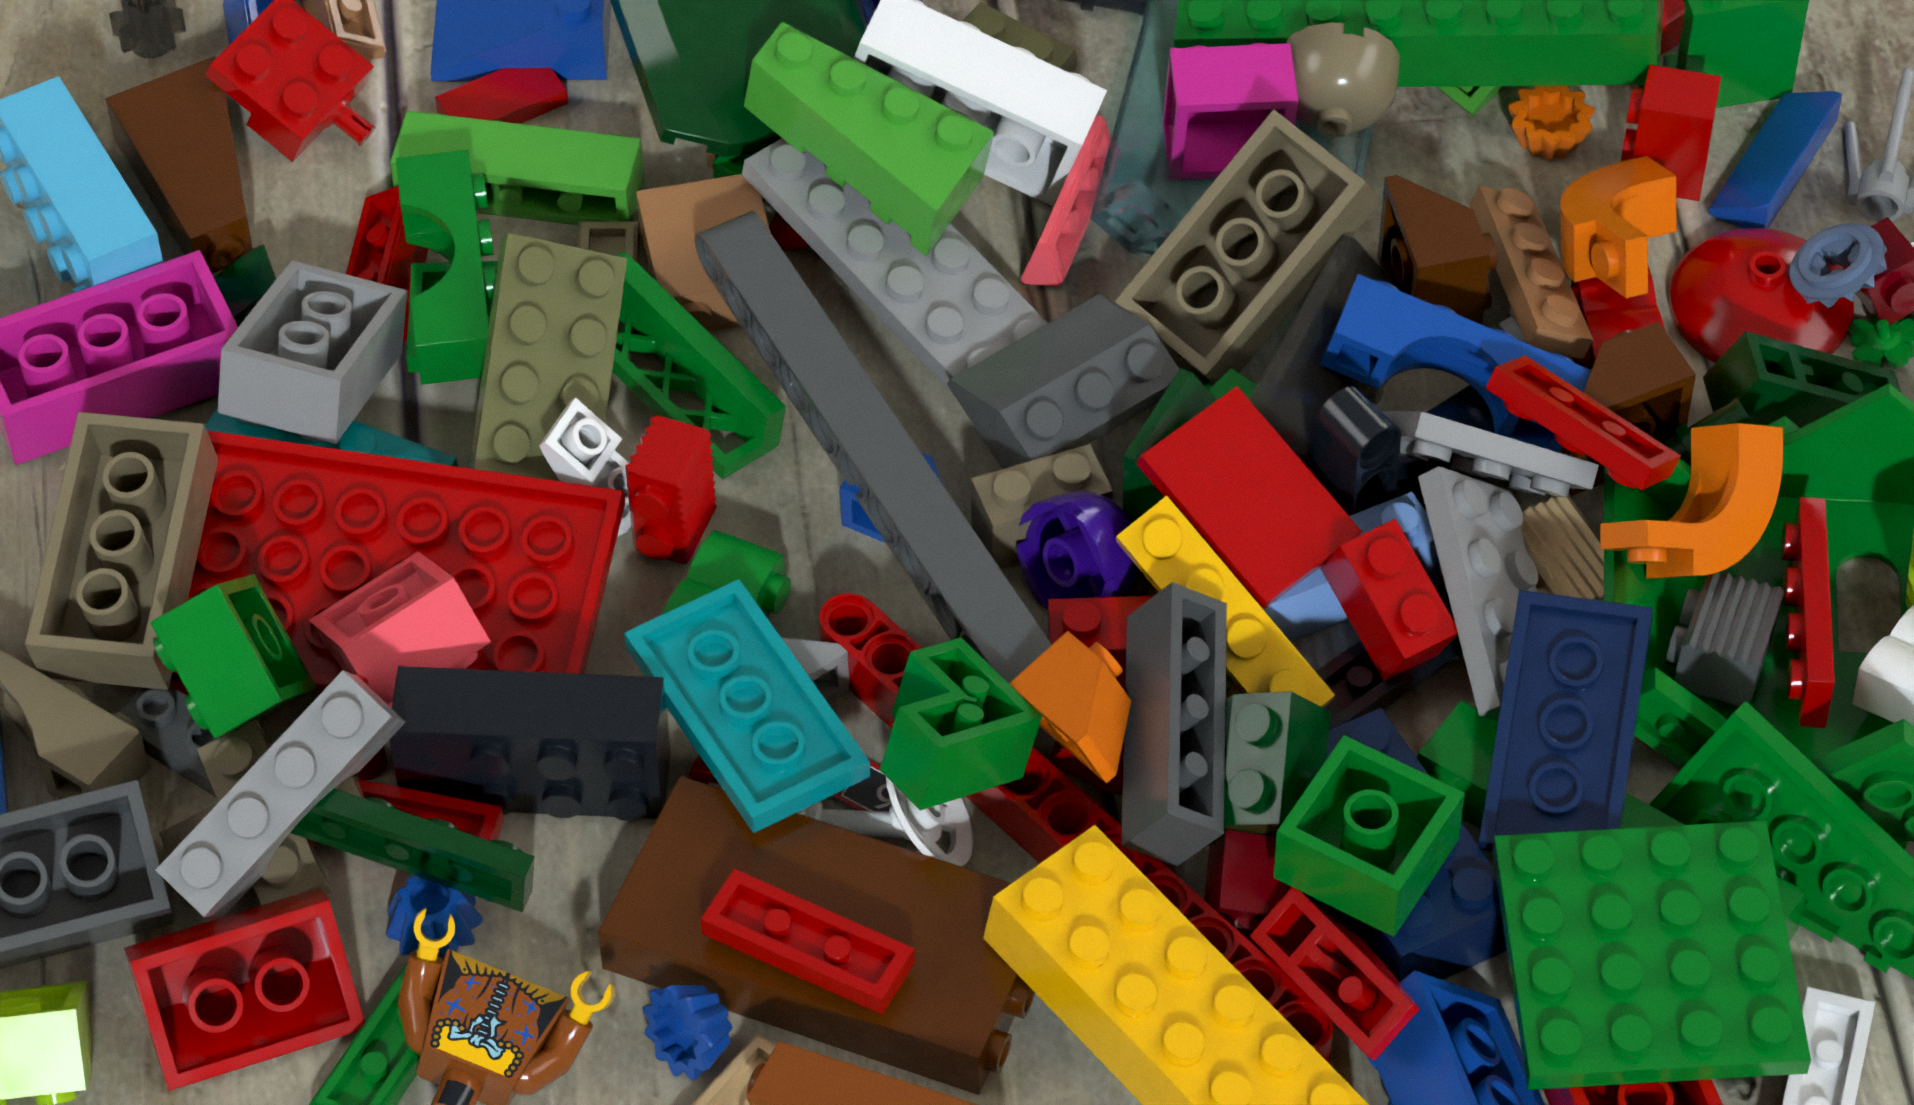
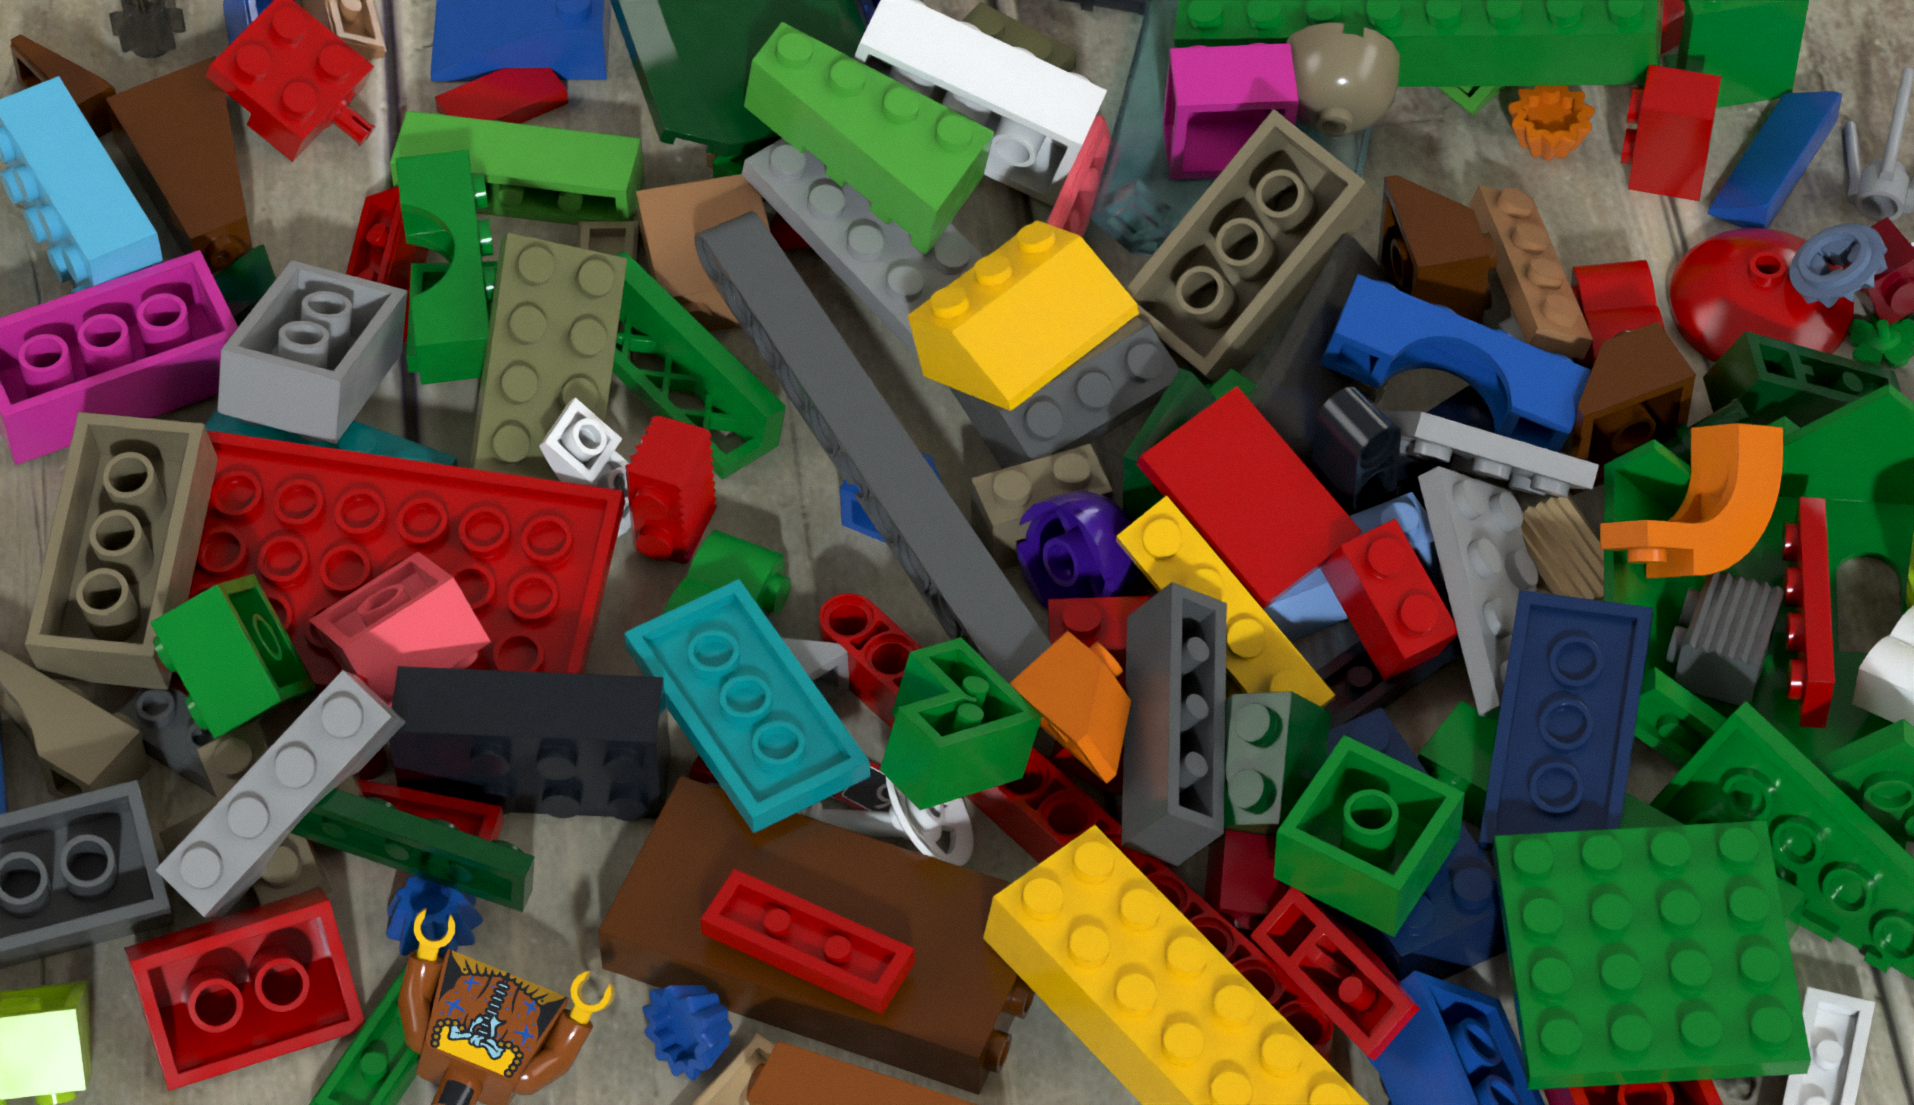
(38, 64): none -> reddish brown slope
(1020, 316): none -> yellow slope
(1582, 423): red plate -> none
(1609, 222): orange arch -> none

